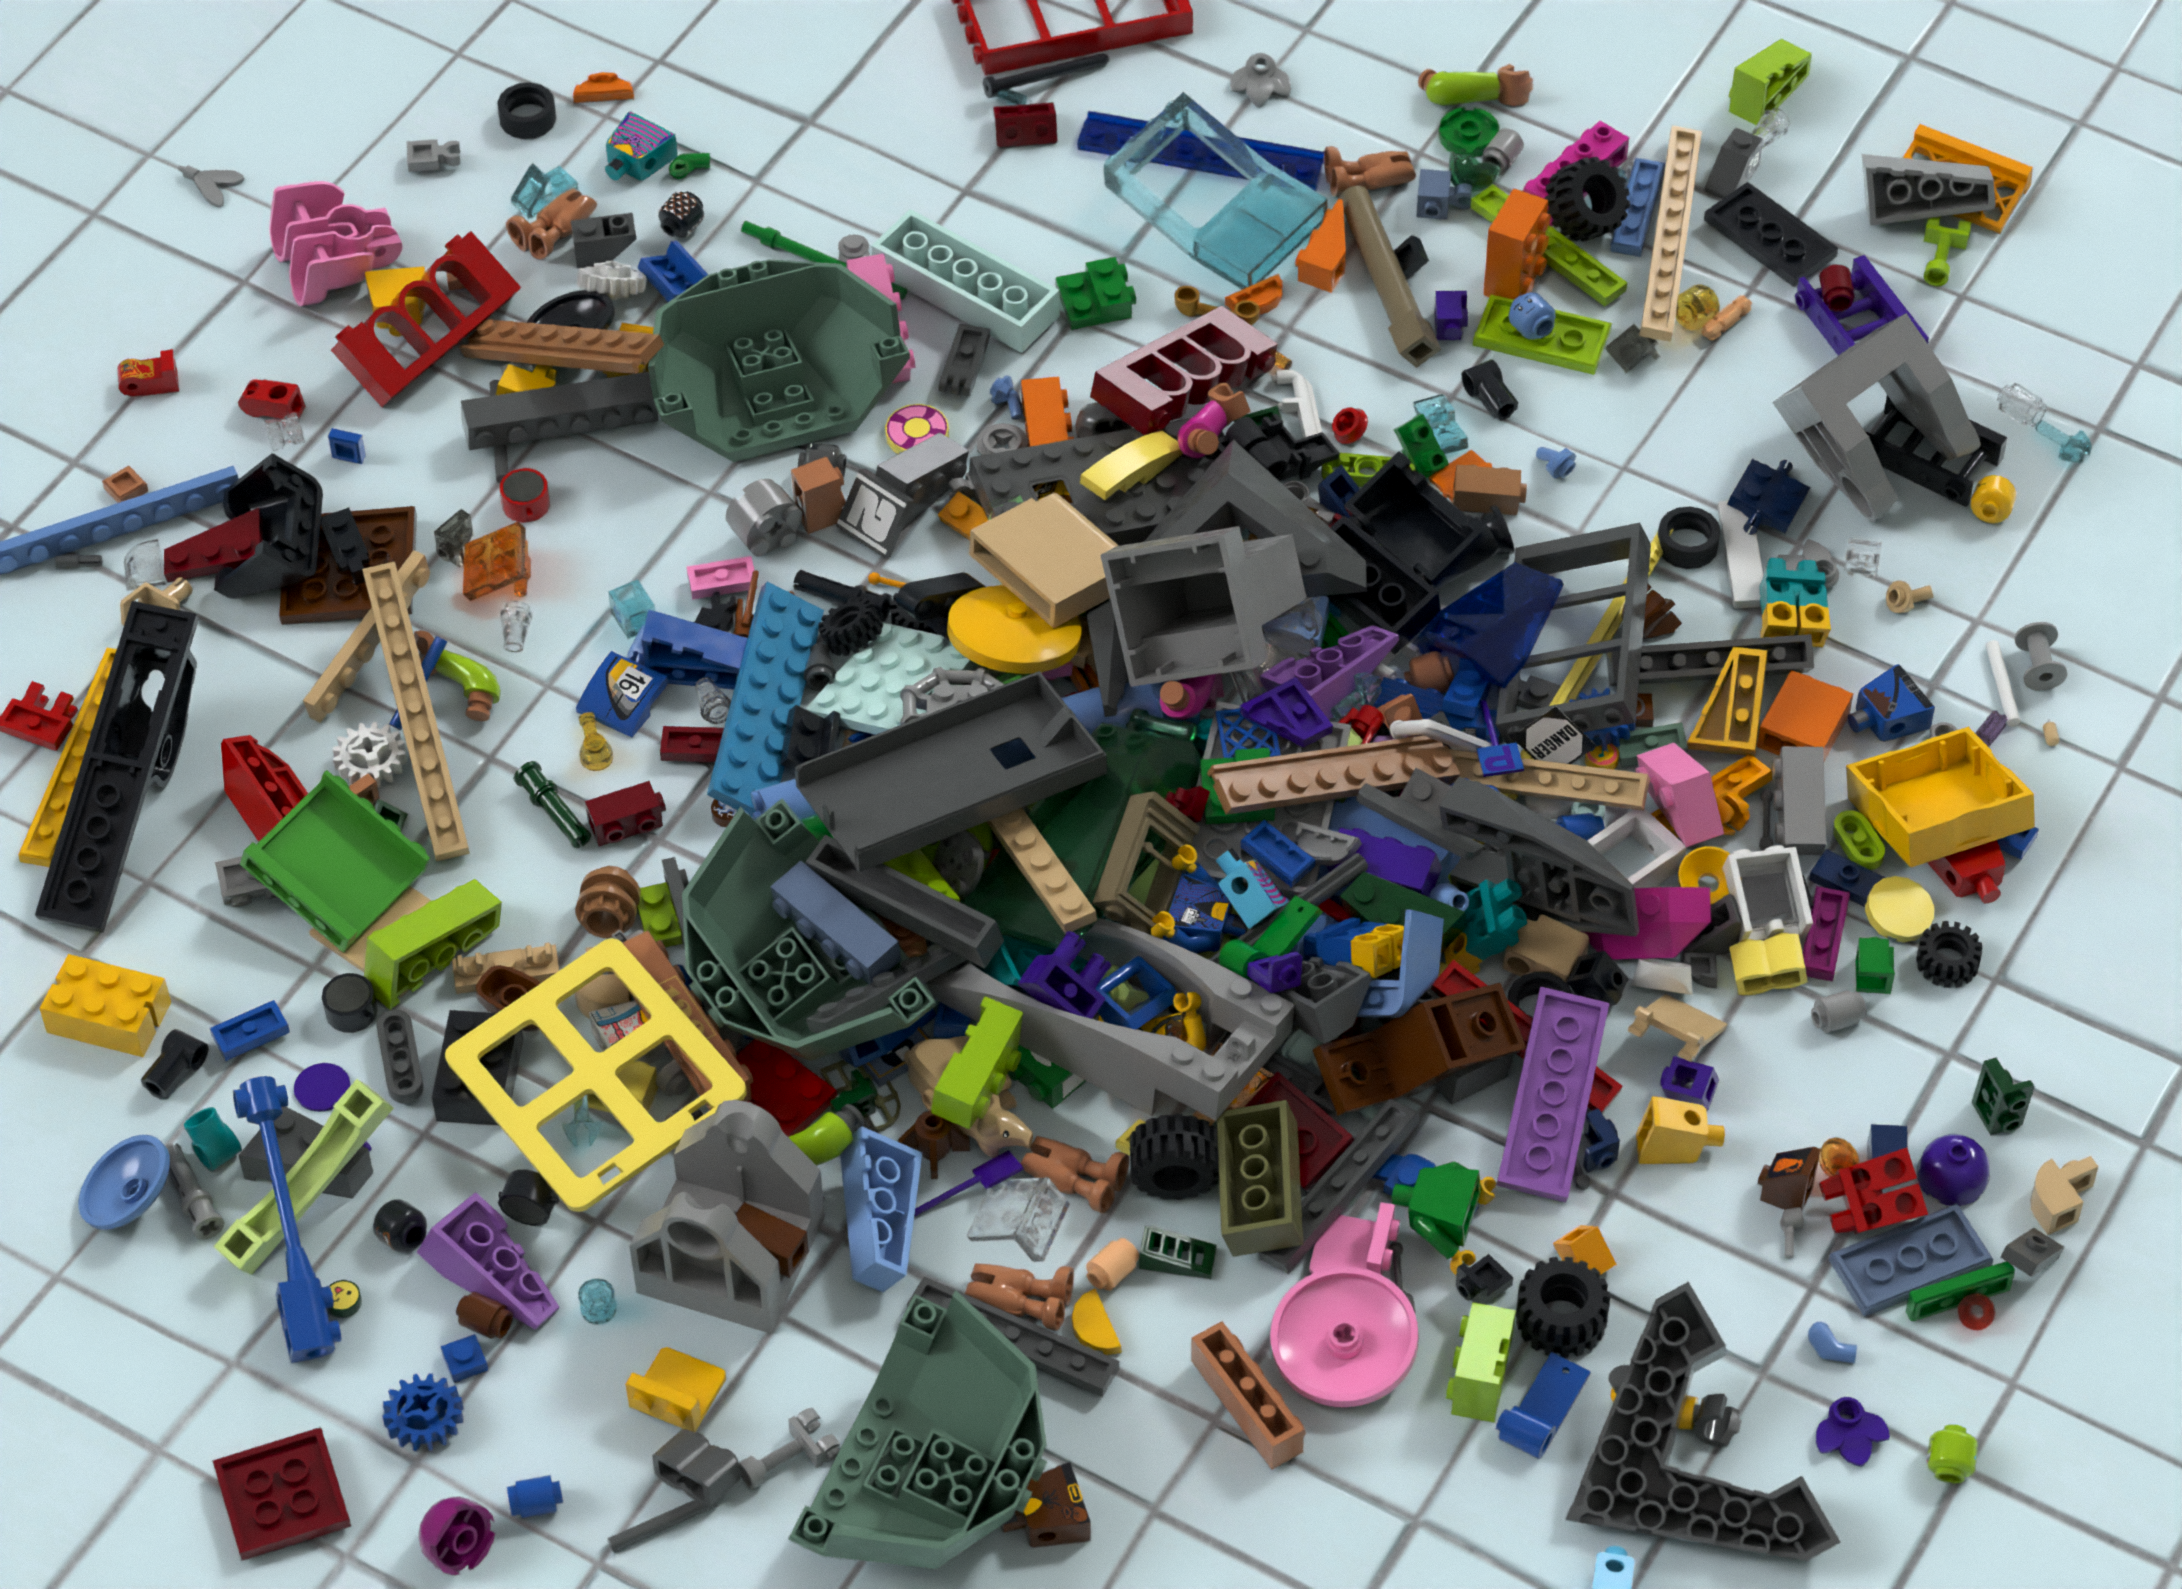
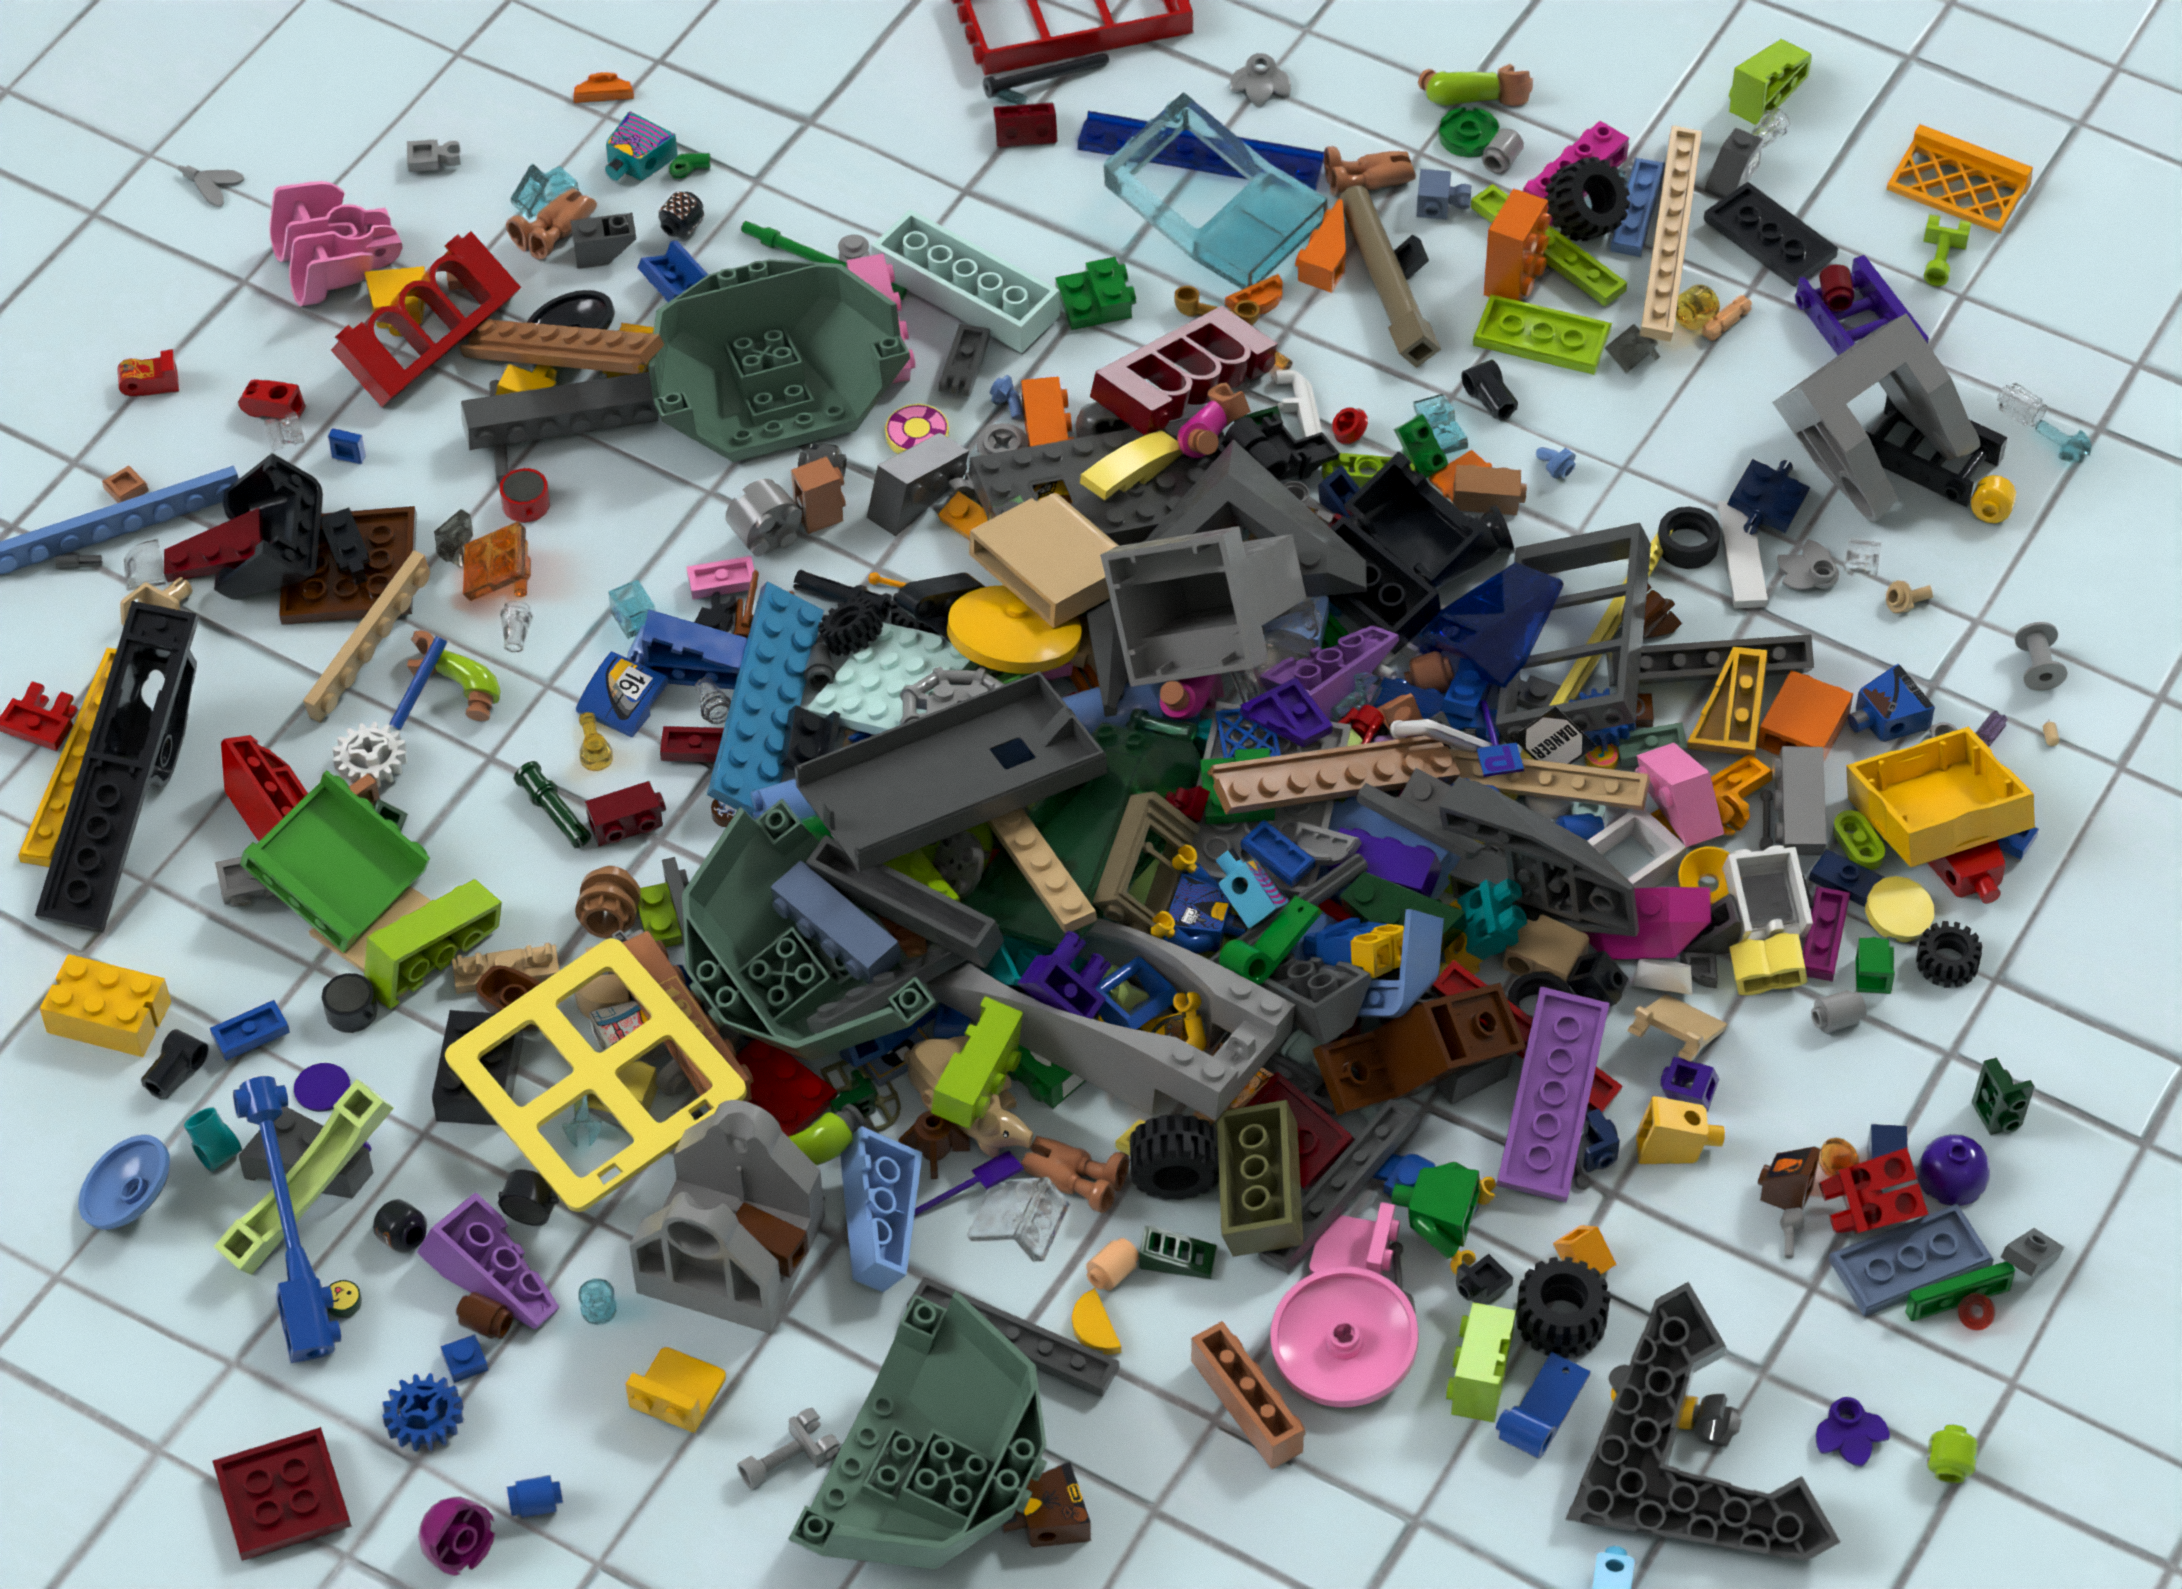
(195, 1201): light grey pin -> none
(398, 1046): dark grey plate -> none
(416, 712): tan plate -> none
(529, 126): black tyre -> none
(612, 279): white gear -> none
(657, 1524): dark grey bar -> none
(696, 1467): dark grey brick -> none
(875, 513): tile -> none
(1007, 1289): nougat piece -> none
(1277, 972): dark purple bracket -> none
(1450, 314): dark purple brick -> none
(1450, 895): light blue cone -> none
(1470, 171): clear green hair -> none
(1532, 316): medium blue head -> none
(1794, 601): hips -> none
(1827, 1345): medium blue arm -> none
(1923, 188): light grey wedge -> none
(2003, 683): white bar -> none
(2056, 1192): tan brick -> none

